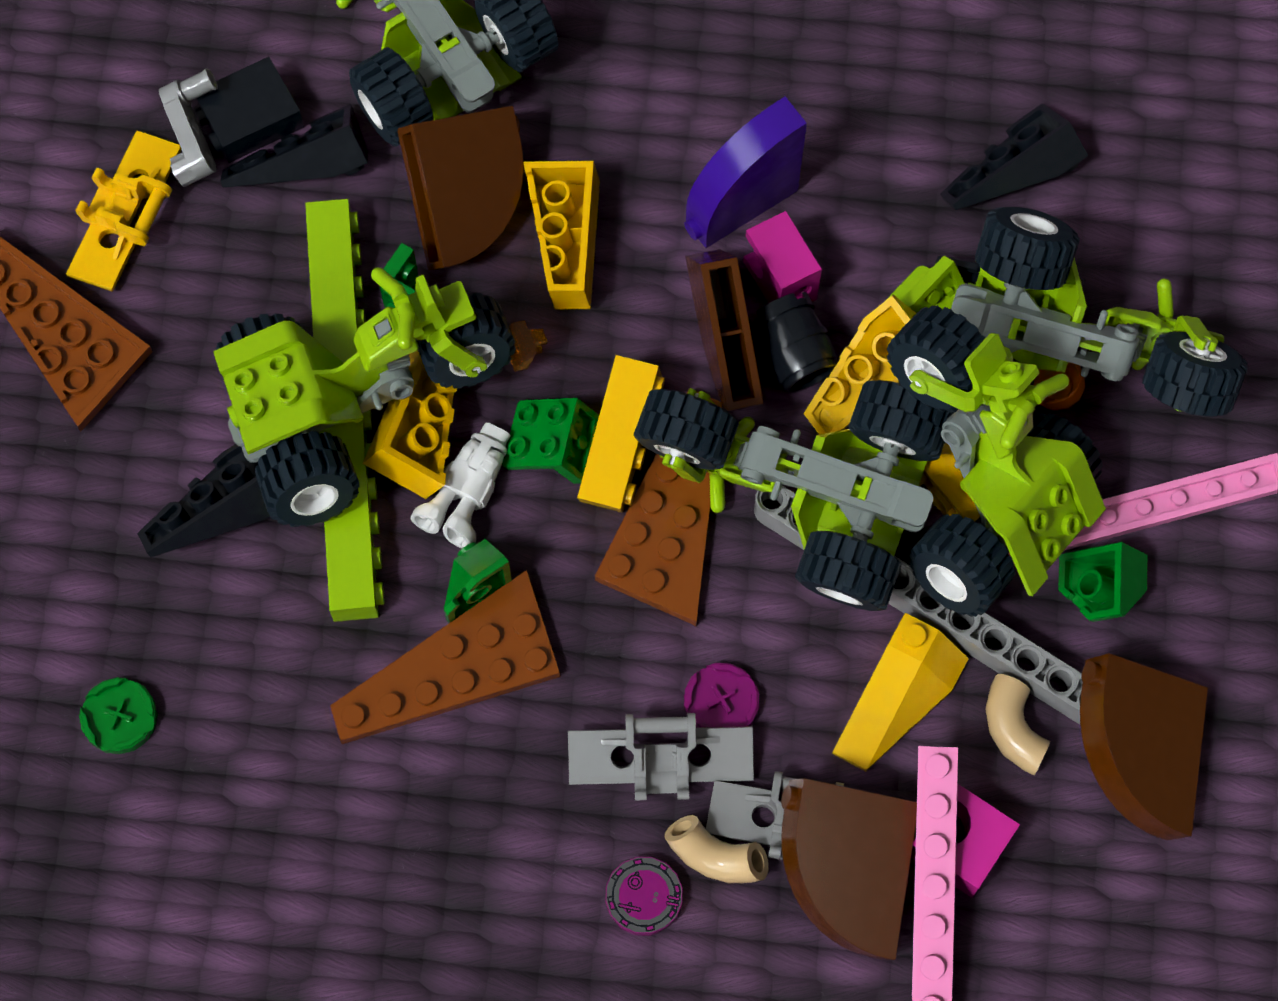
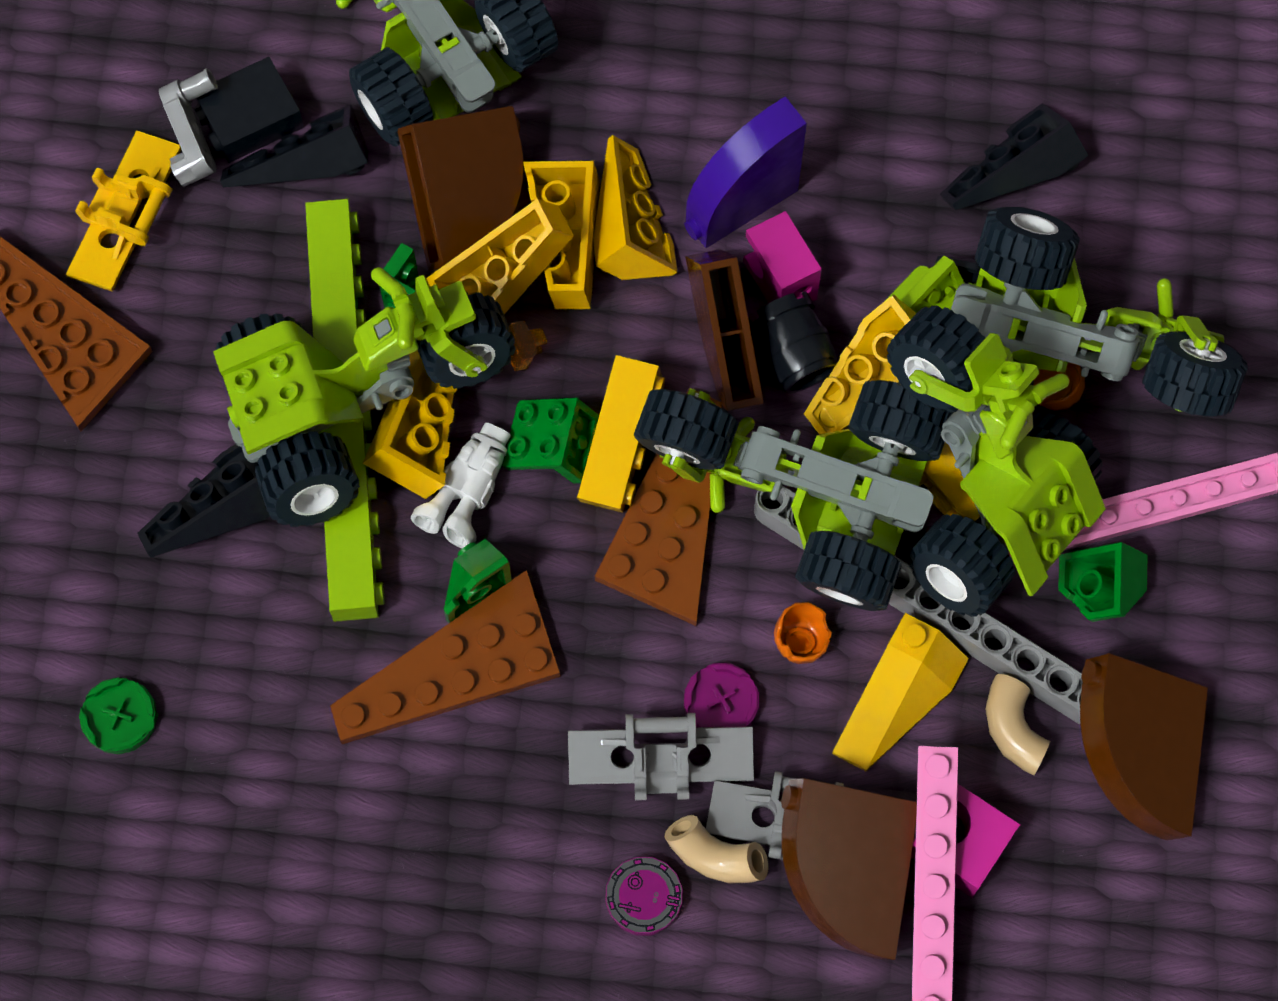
(510, 255): none -> yellow wedge
(627, 223): none -> yellow wedge
(802, 633): none -> orange hair

